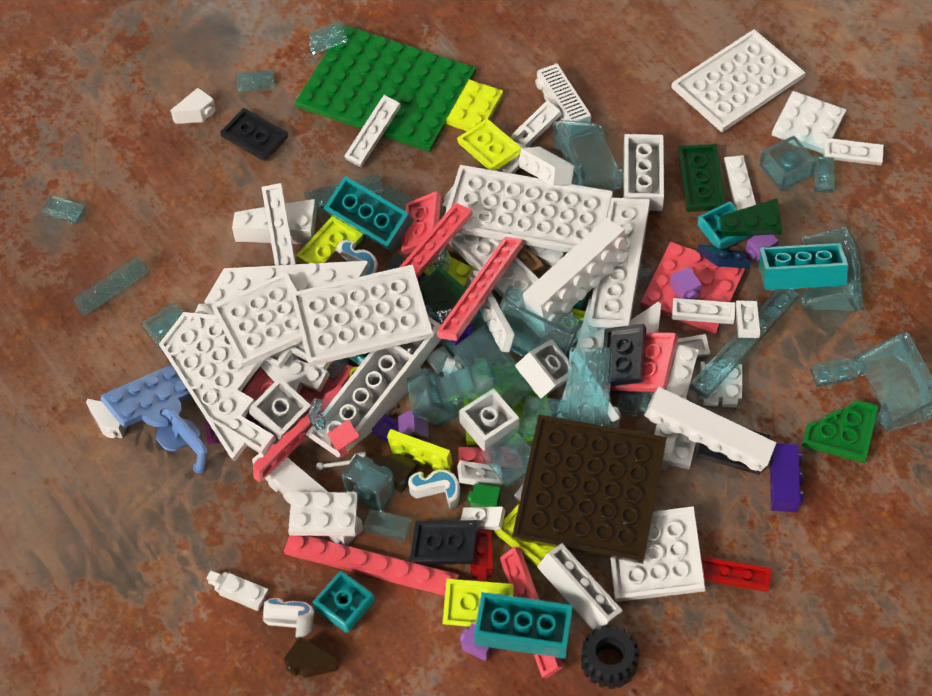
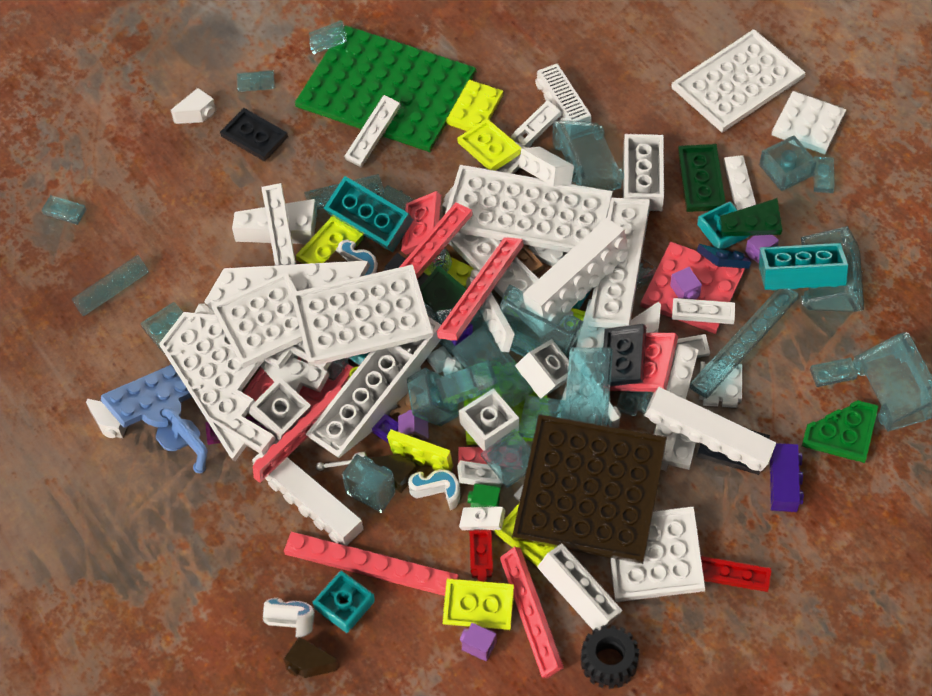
(238, 589): white hinge -> none
(316, 416): clear light blue arm -> none
(323, 514): white plate -> none
(343, 436): coral panel -> none
(387, 525): clear light blue plate -> none
(445, 542): black plate -> none
(523, 625): teal brick -> none
(747, 319): white plate -> none
(853, 151): white plate -> none

